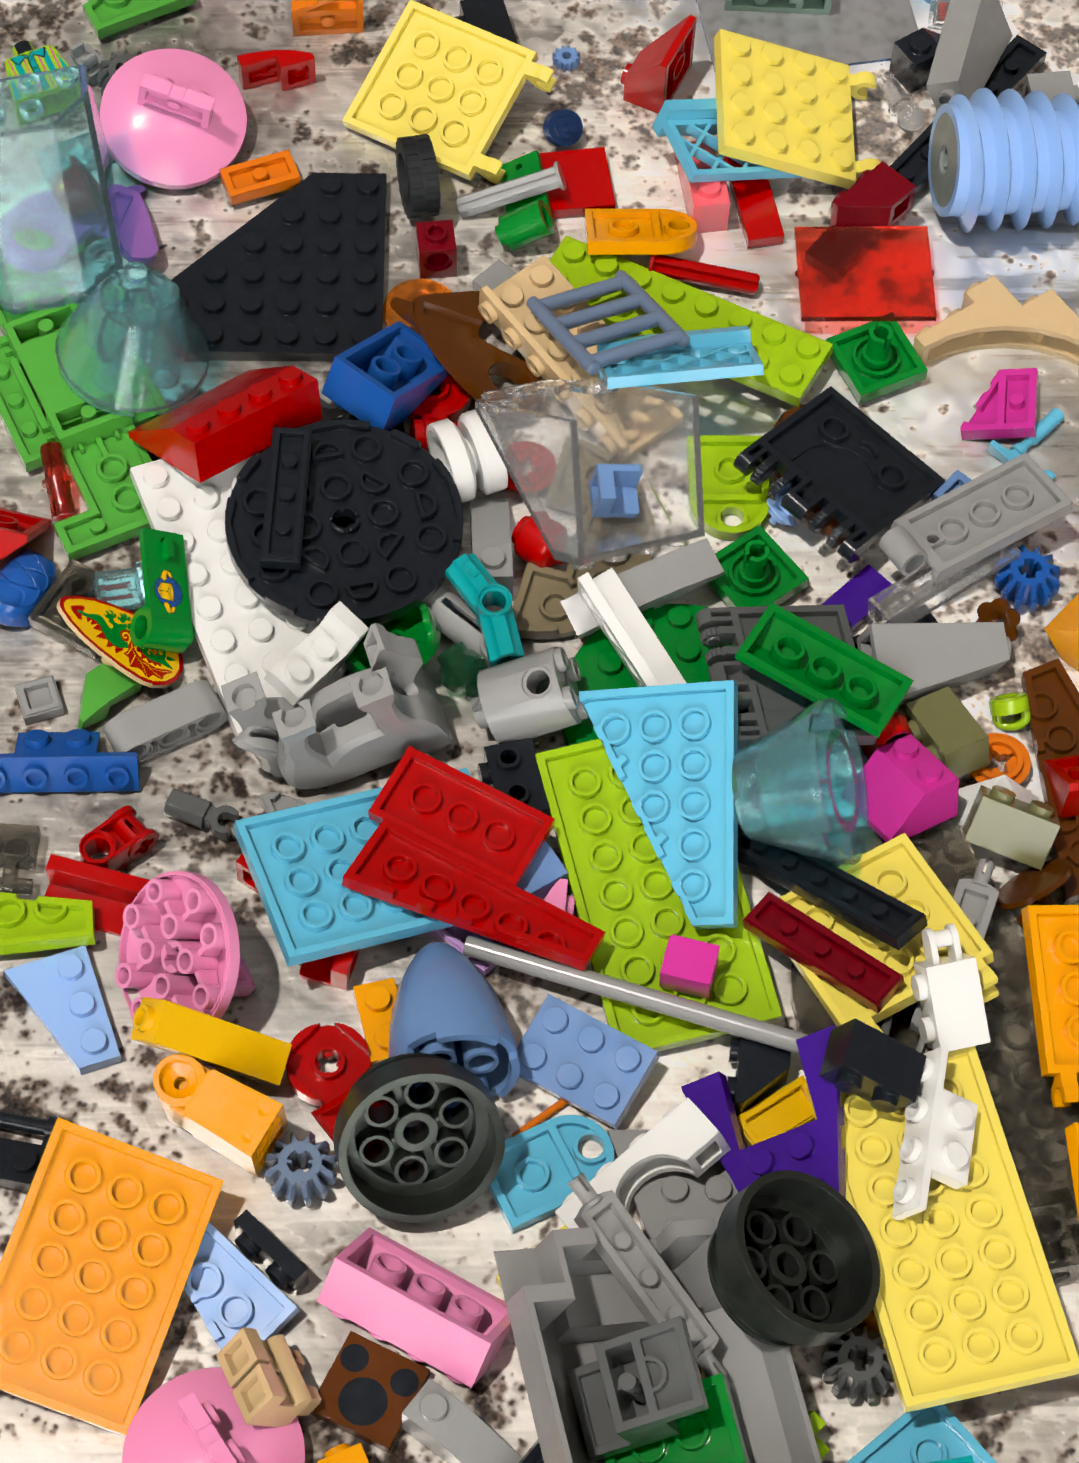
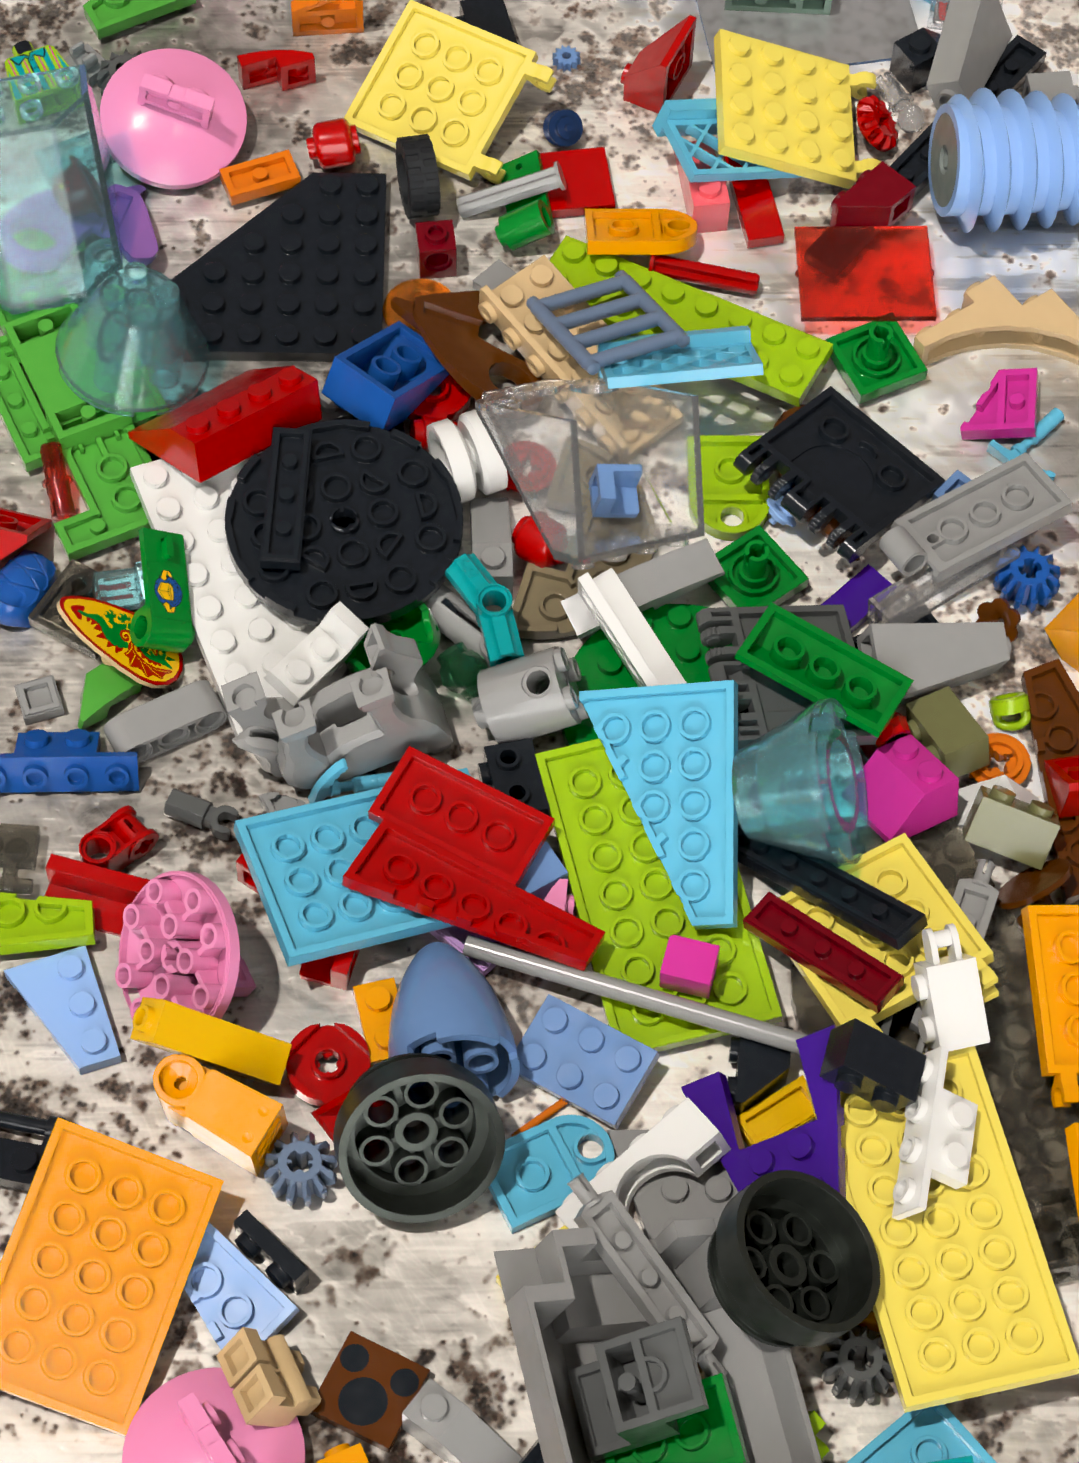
(328, 786): none -> medium azure piece
(334, 143): none -> red head
(417, 1306): bright pink slope -> none
(876, 123): none -> red gear

